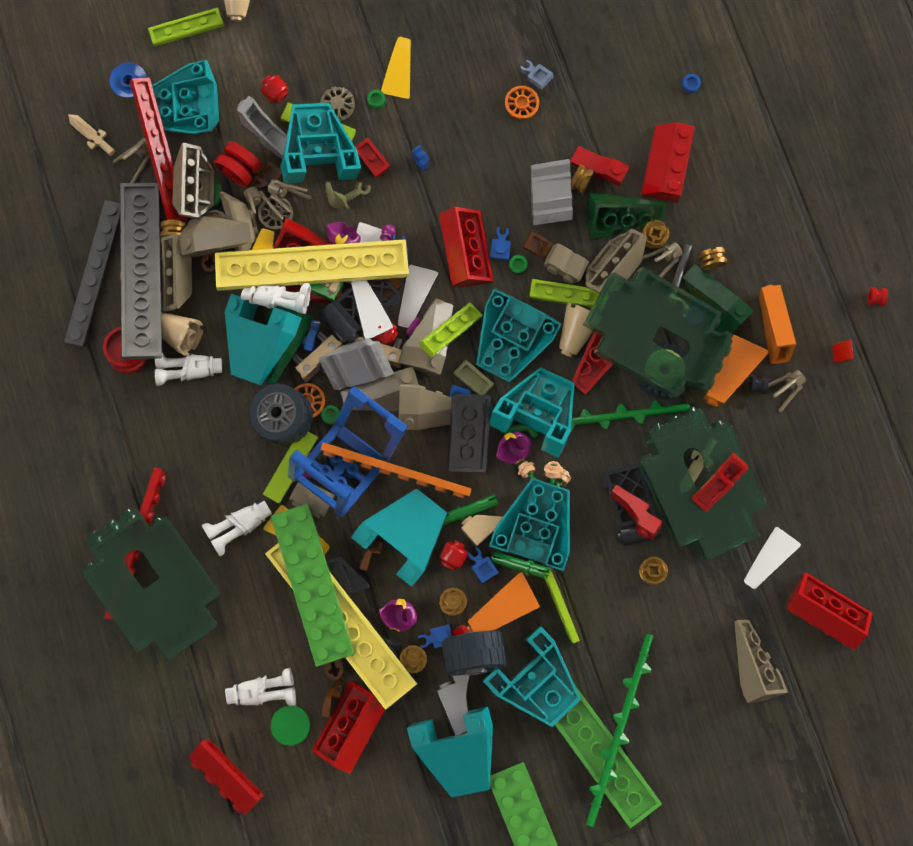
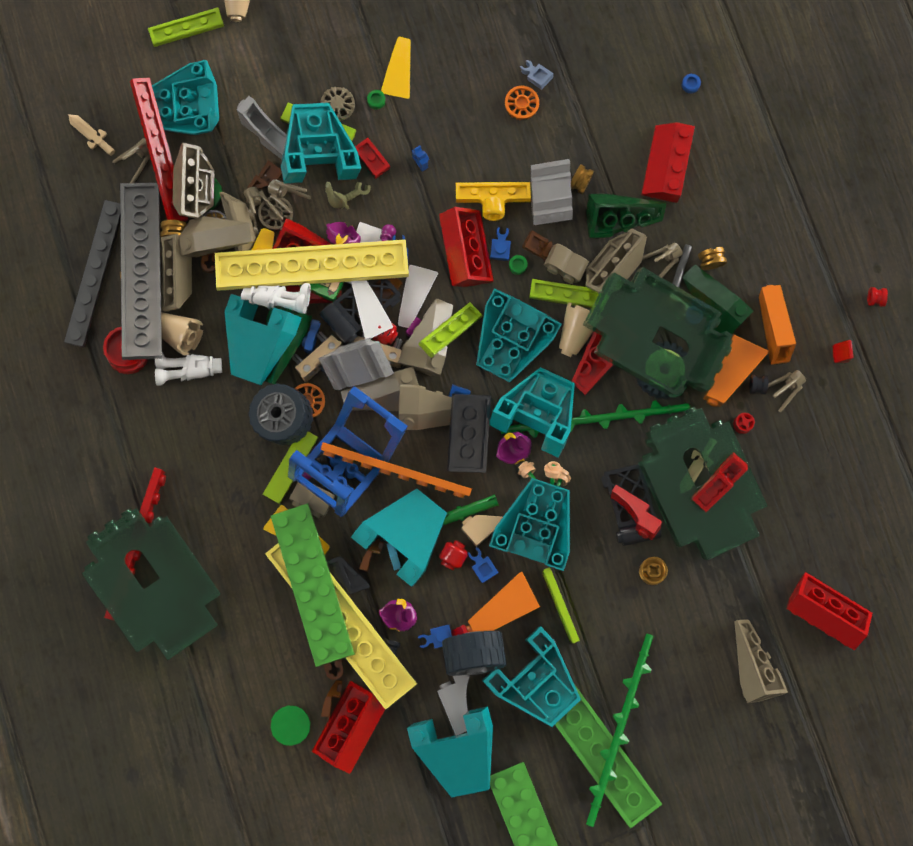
(121, 75): blue dish -> none
(225, 776): red slope -> none
(238, 164): red wheel -> none
(244, 522): white piece -> none
(254, 693): white piece -> none
(274, 88): red head -> none
(330, 414): green tile -> none
(393, 556): none -> medium azure tile
(413, 659): pearl gold wheel -> none
(453, 601): pearl gold wheel -> none
(473, 378): olive tile -> none
(493, 196): none -> yellow plate
(528, 567): green pin -> none
(603, 167): red slope -> none
(656, 234): pearl gold wheel -> none
(747, 421): none -> red wheel
(772, 555): white sticker -> none

